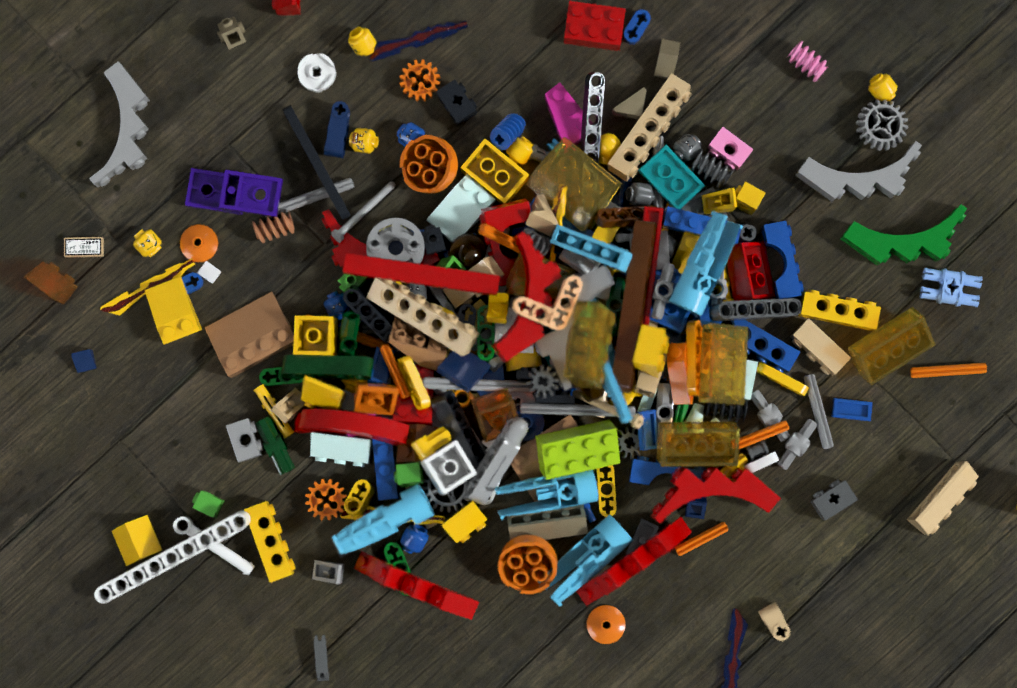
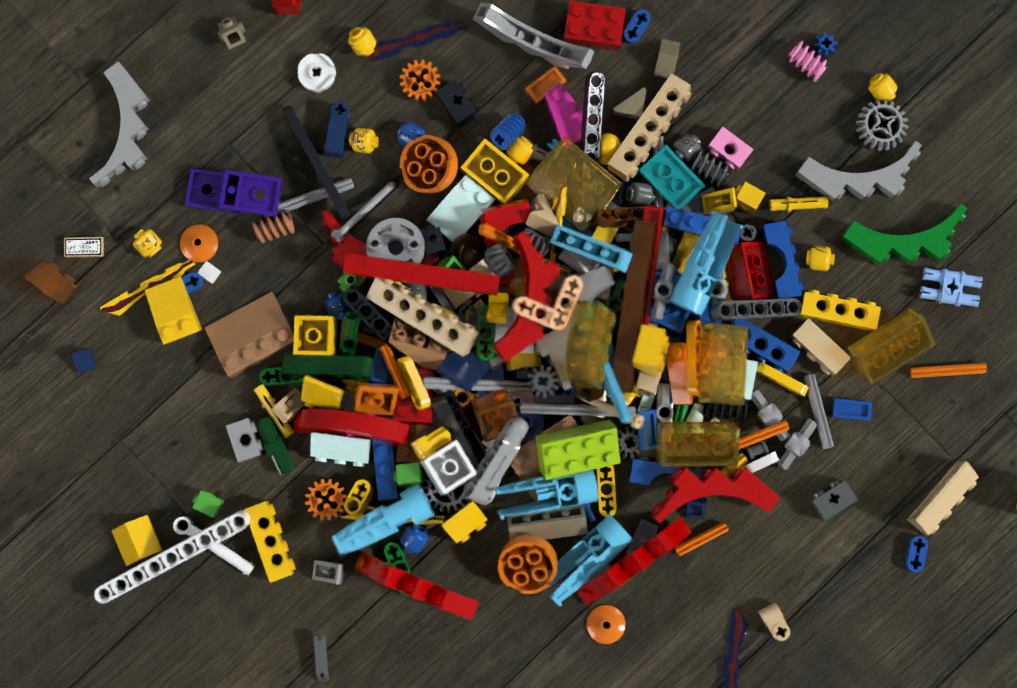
(500, 260): none -> dark grey gear
(531, 40): none -> light grey arch
(545, 83): none -> orange tile
(798, 203): none -> yellow pin
(820, 258): none -> yellow head
(828, 41): none -> blue gear
(921, 555): none -> blue beam

